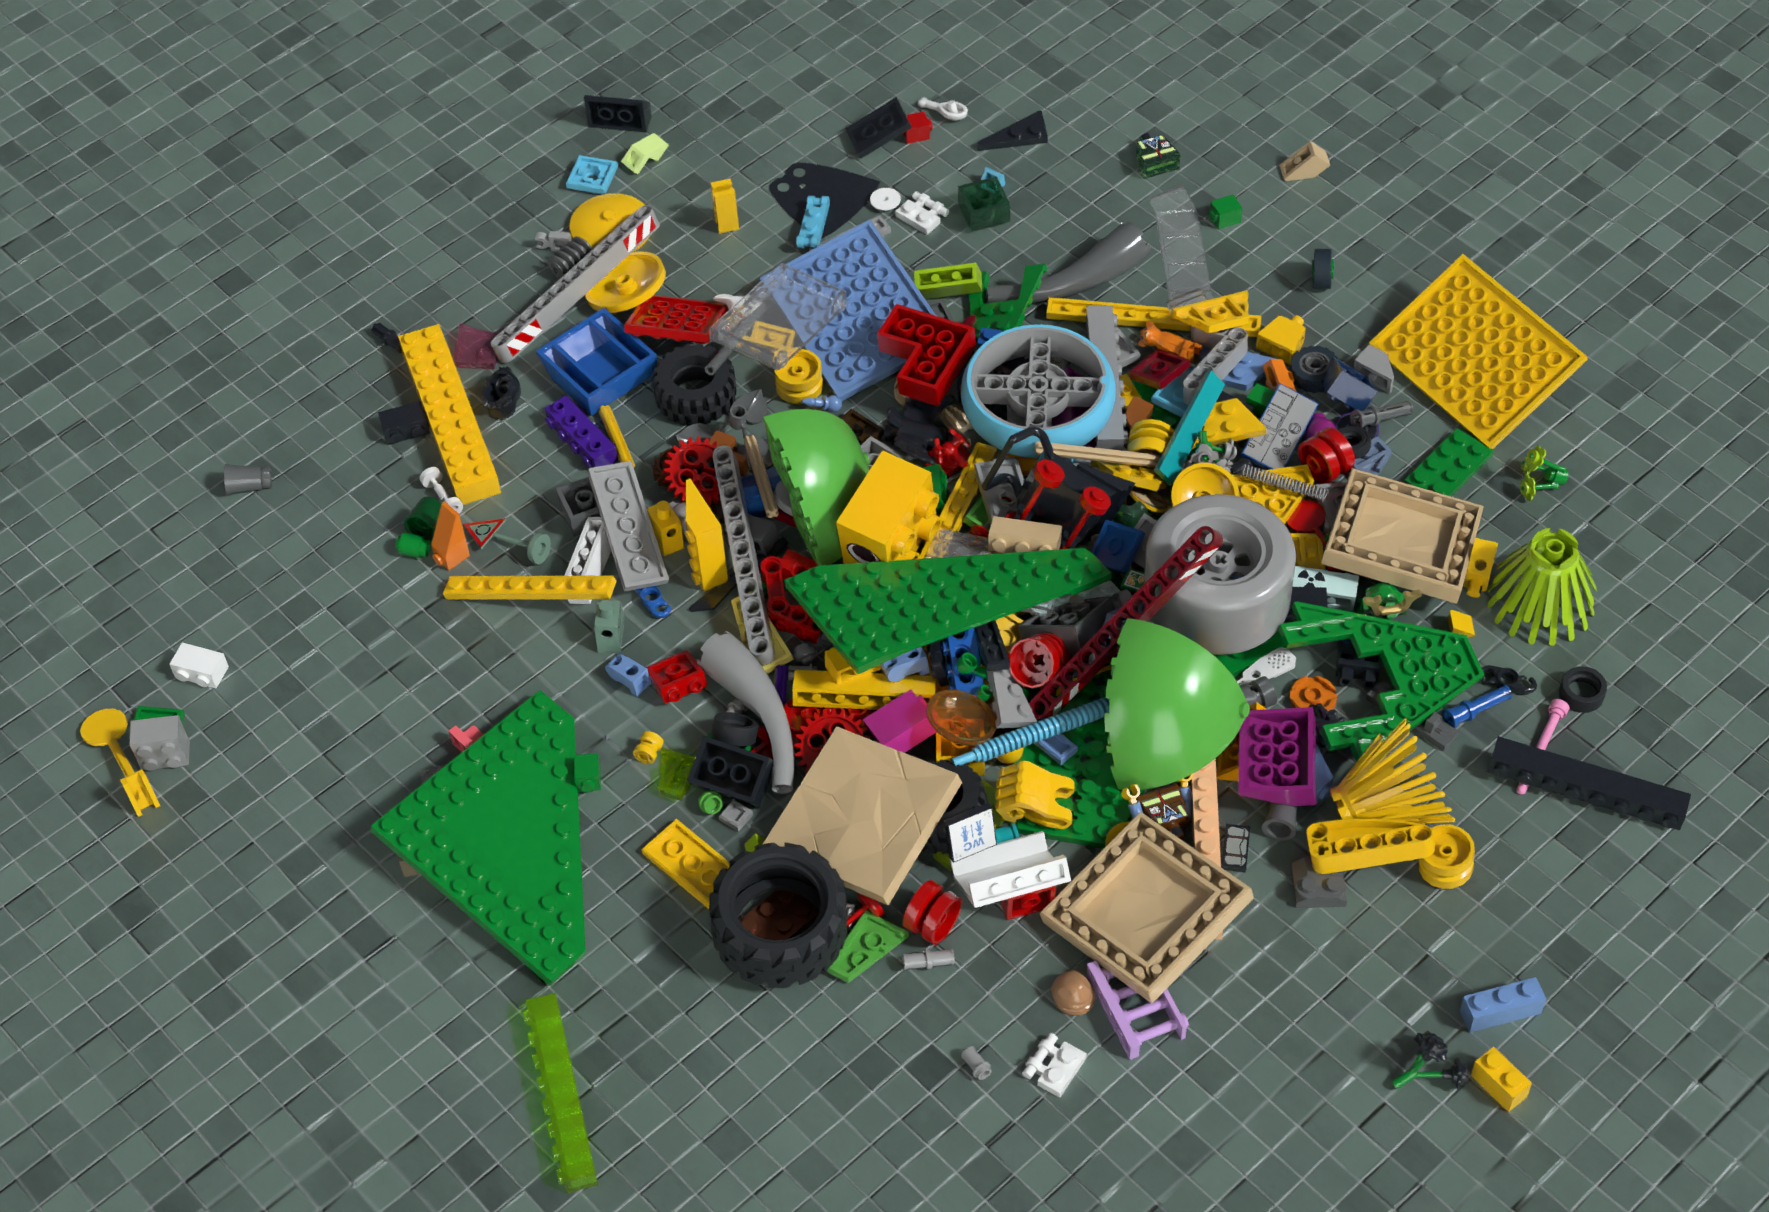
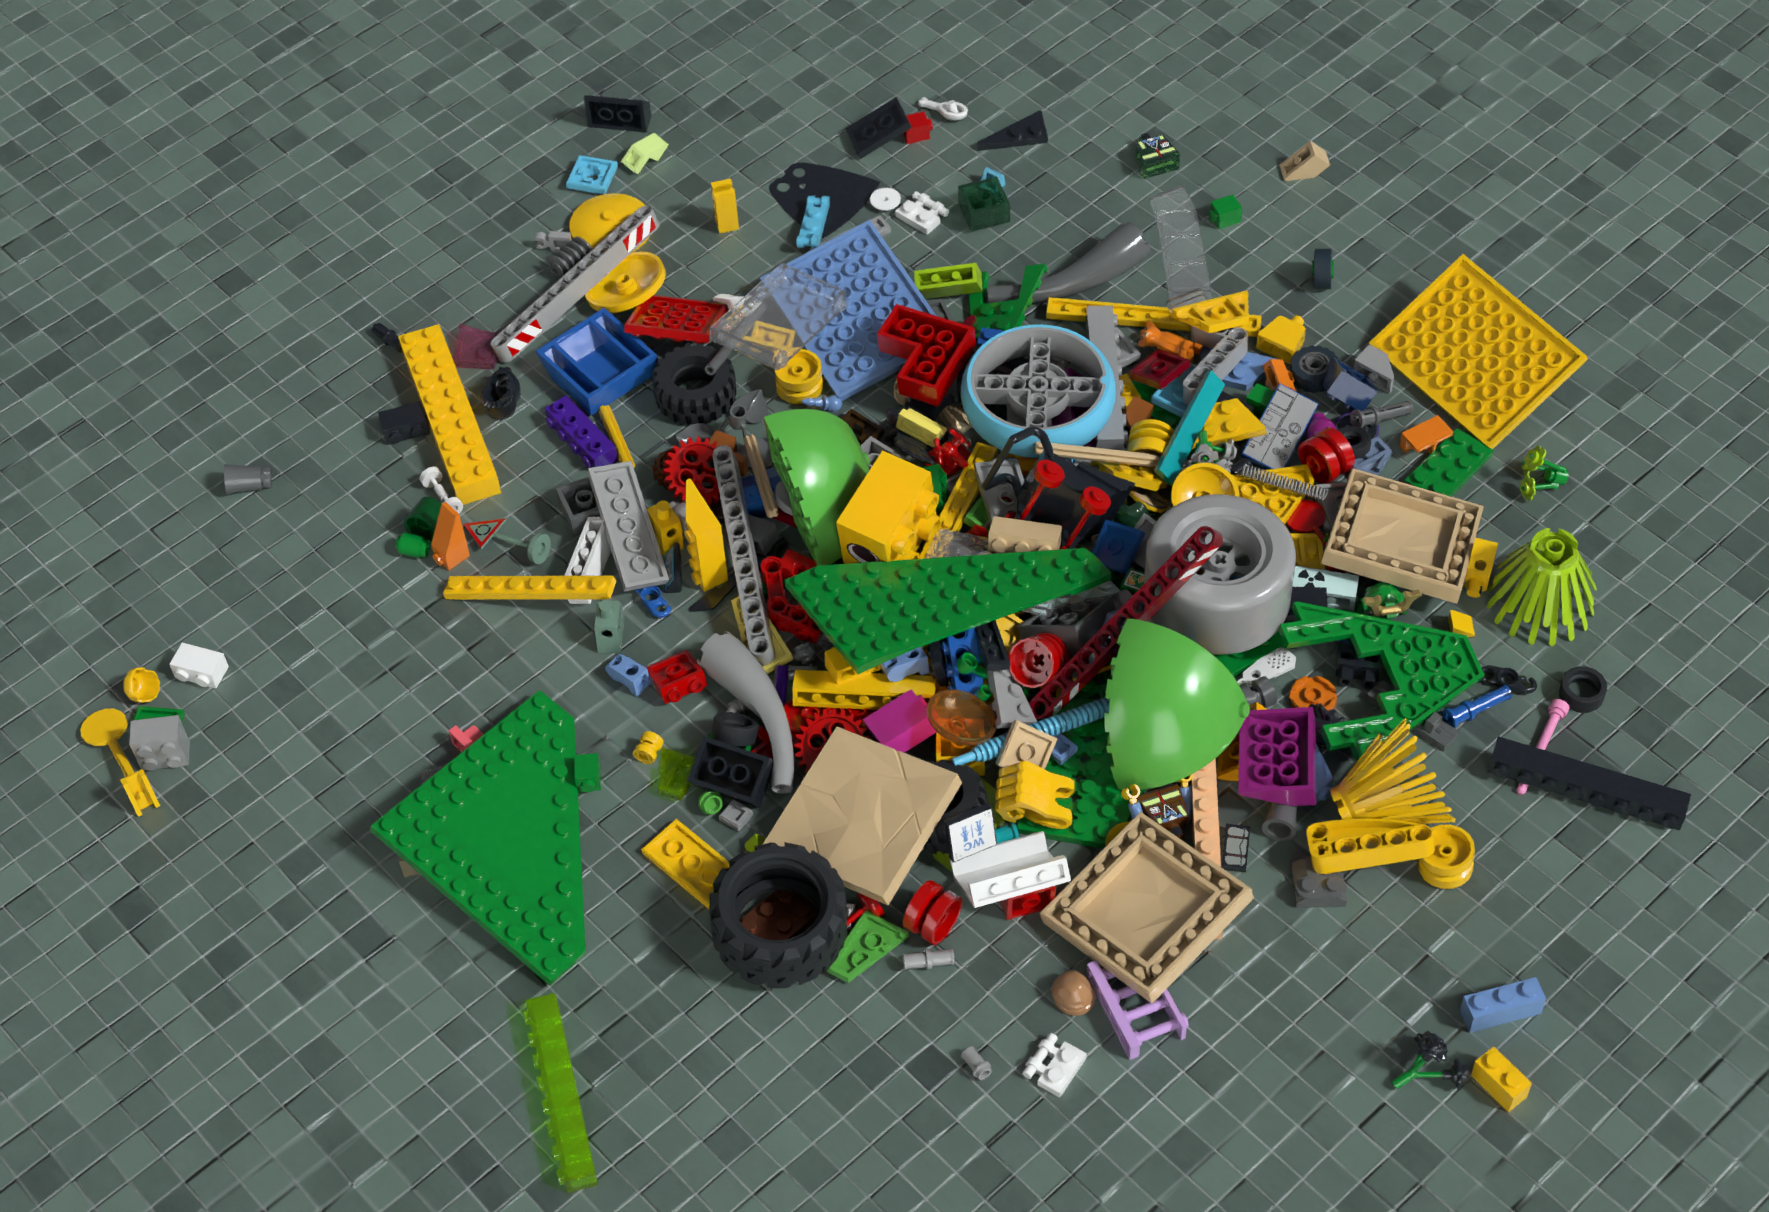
(141, 685): none -> yellow hair
(674, 569): none -> black slope
(920, 426): none -> light yellow panel
(1026, 744): none -> tan tile
(1425, 435): none -> orange panel

